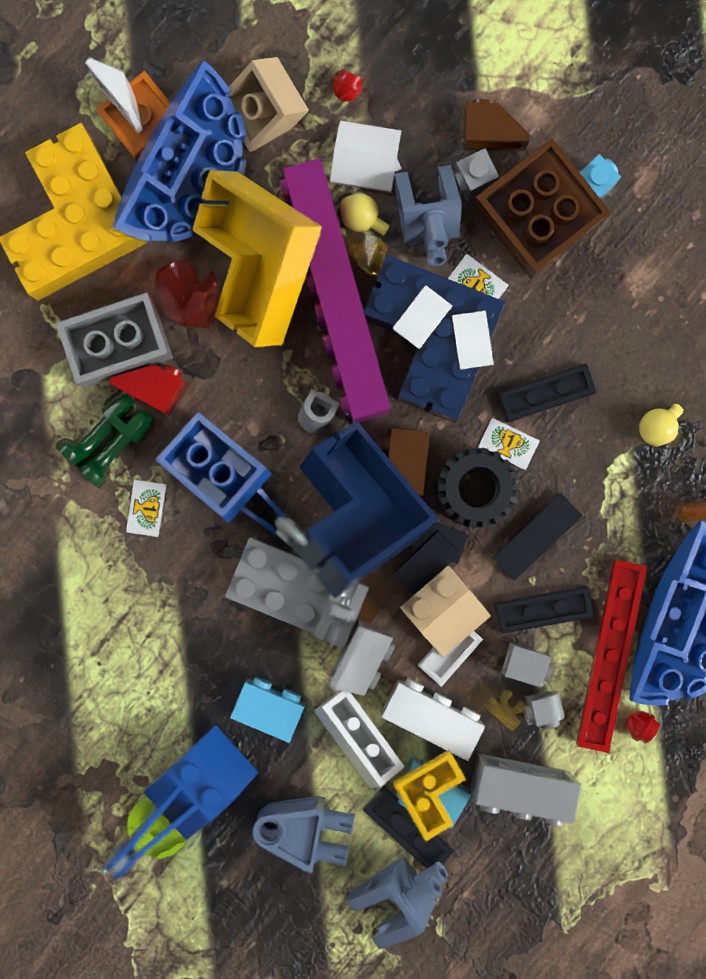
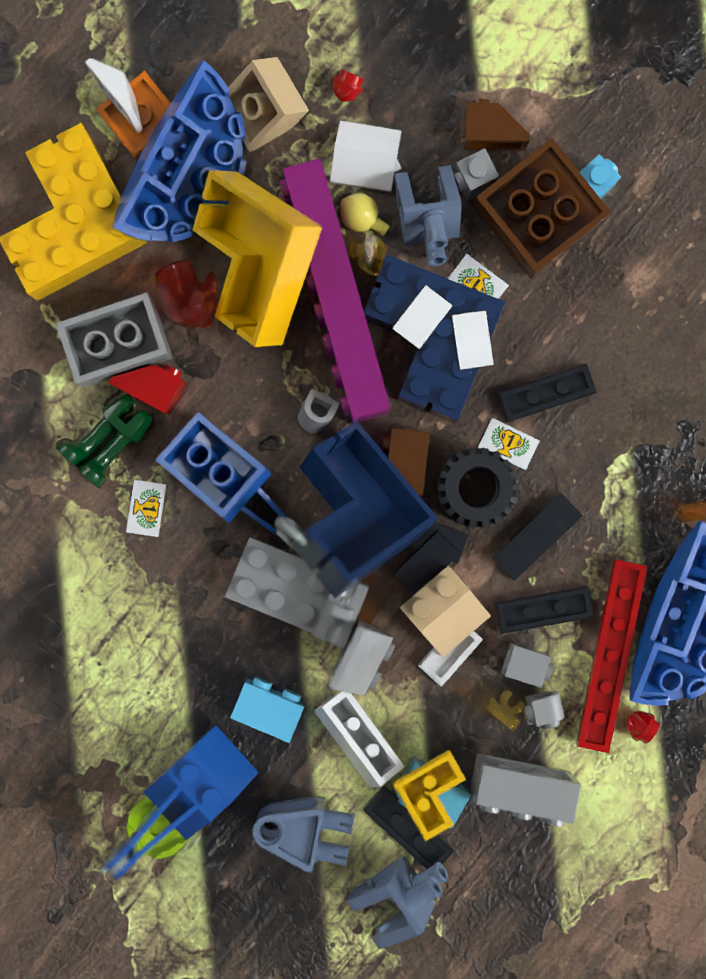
(433, 718): white brick -> none
(660, 425): light yellow piece -> none

